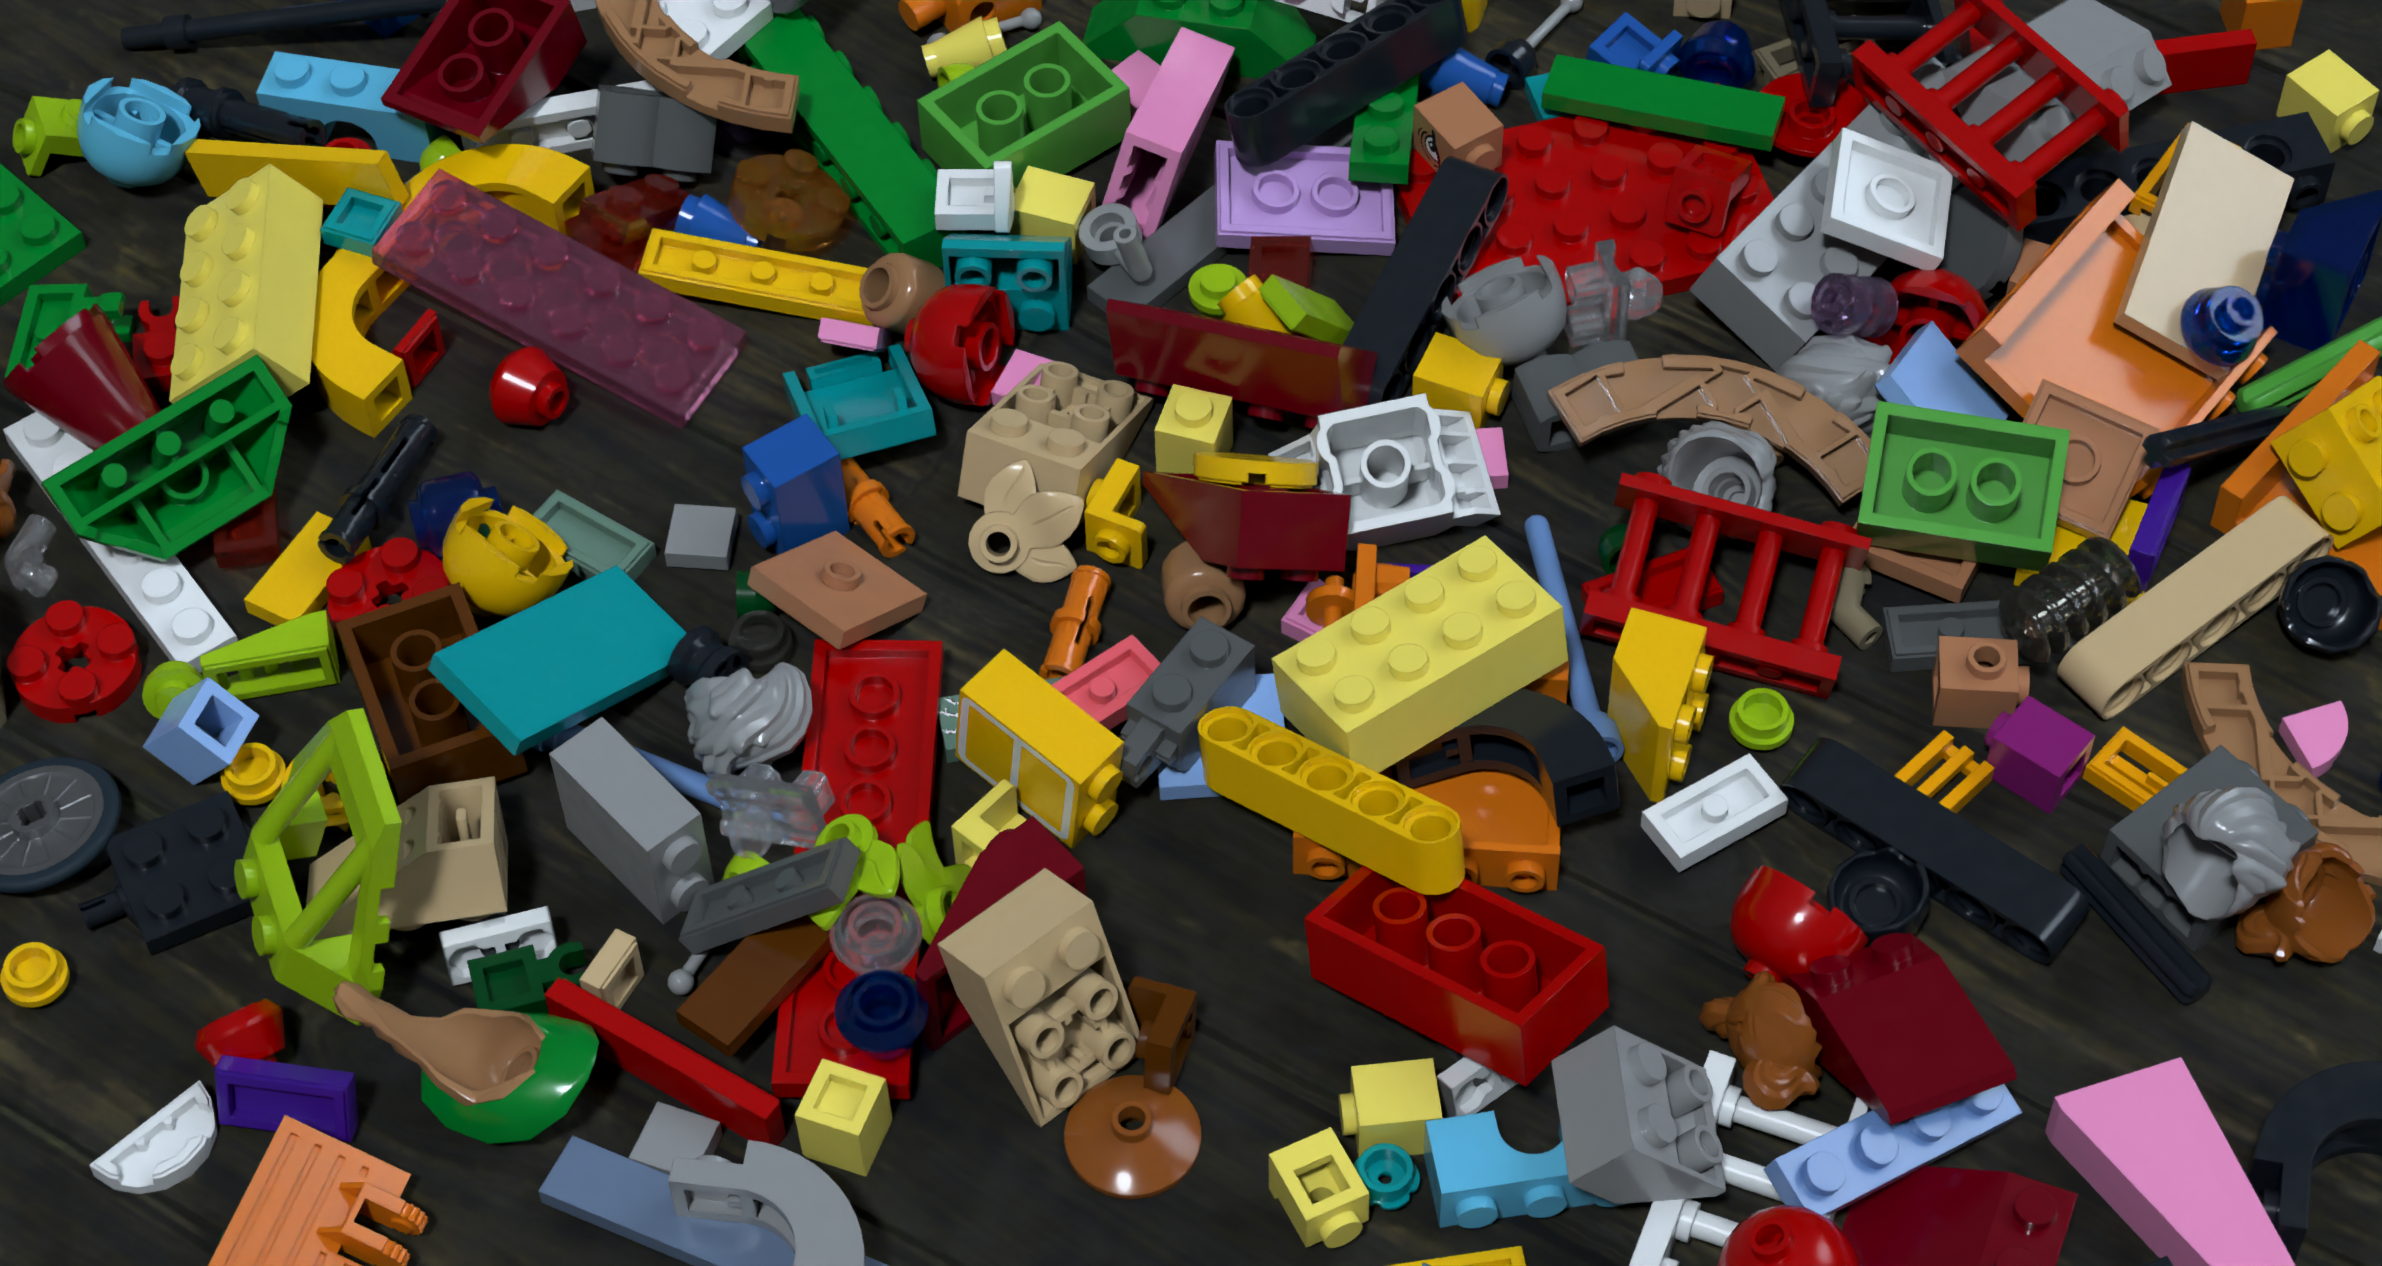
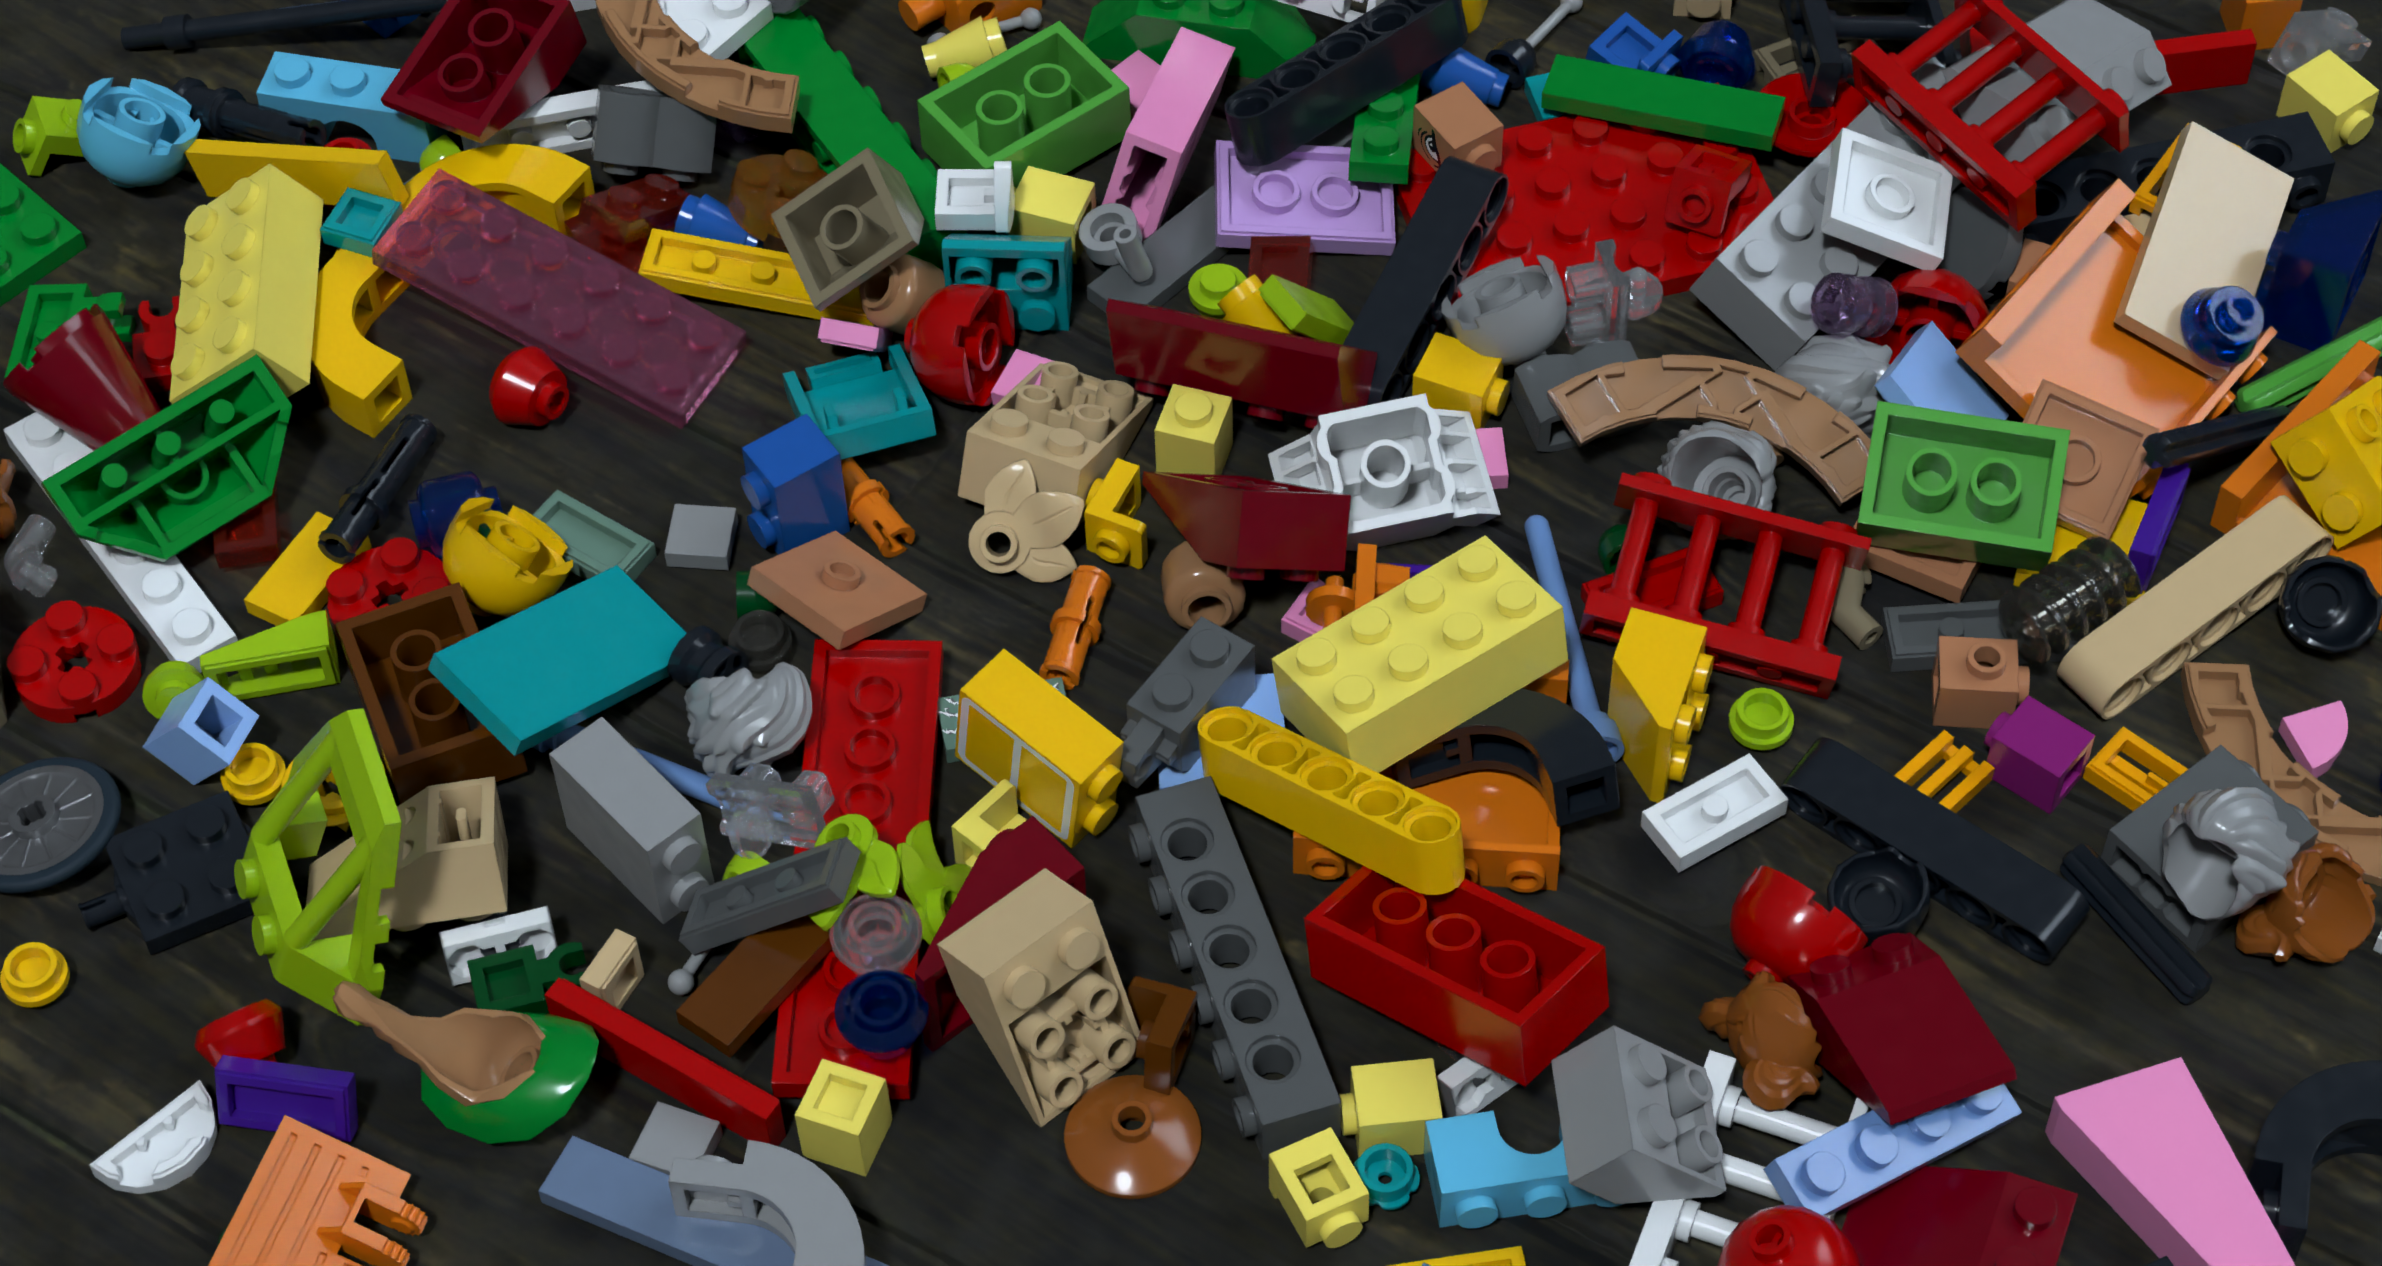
(421, 348): red slope -> none
(849, 226): none -> dark tan slope
(1109, 681): coral plate -> none
(1193, 823): none -> dark grey brick
(1255, 469): yellow tile -> none
(2314, 33): none -> clear bracket

